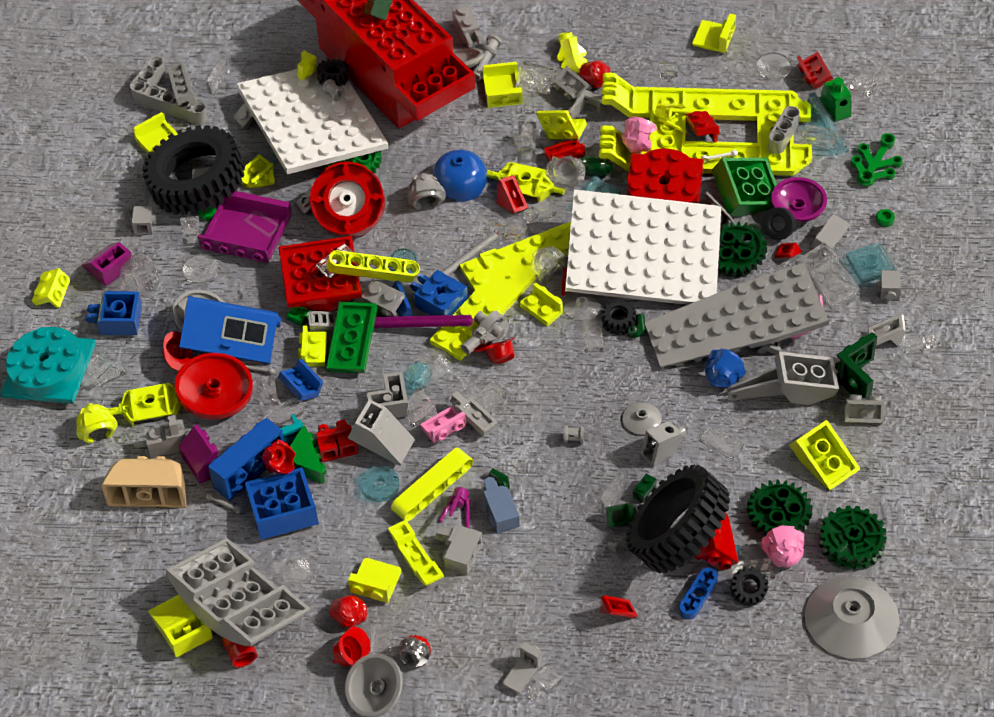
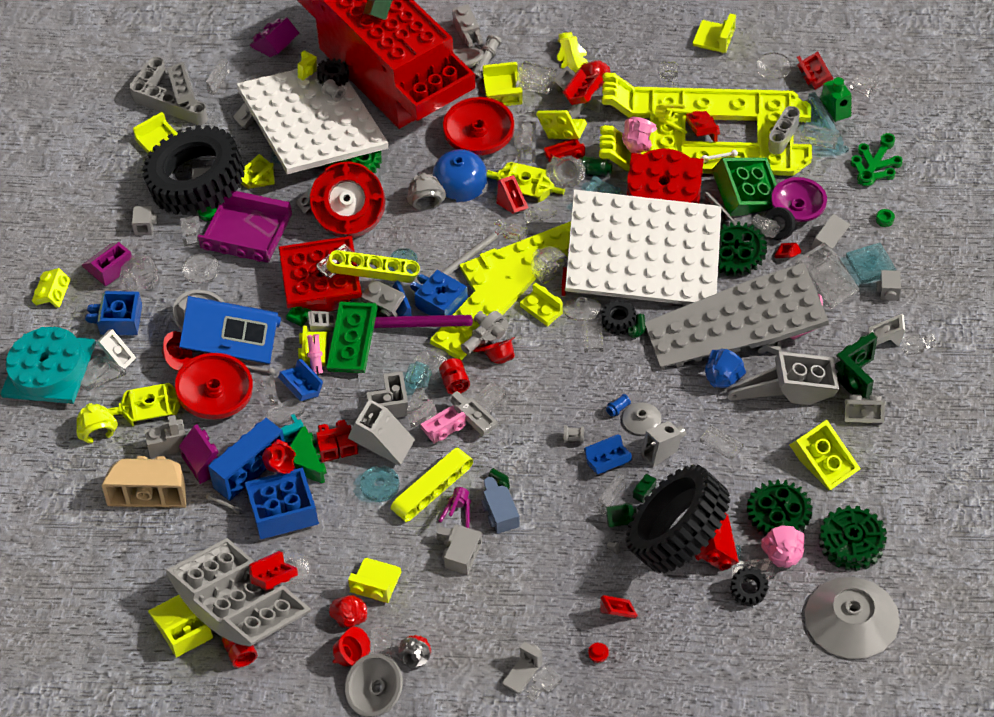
(115, 349): none -> white slope
(271, 571): none -> red bracket
(274, 37): none -> magenta slope
(315, 353): none -> bright pink pin
(414, 554): neon yellow slope -> none
(454, 376): none -> red wheel
(479, 125): none -> red dish
(582, 87): none -> red bracket
(598, 652): none -> red plate
(607, 454): none -> blue bracket
(619, 404): none -> blue pin
(698, 602): blue beam -> none
(767, 226): none -> clear cone

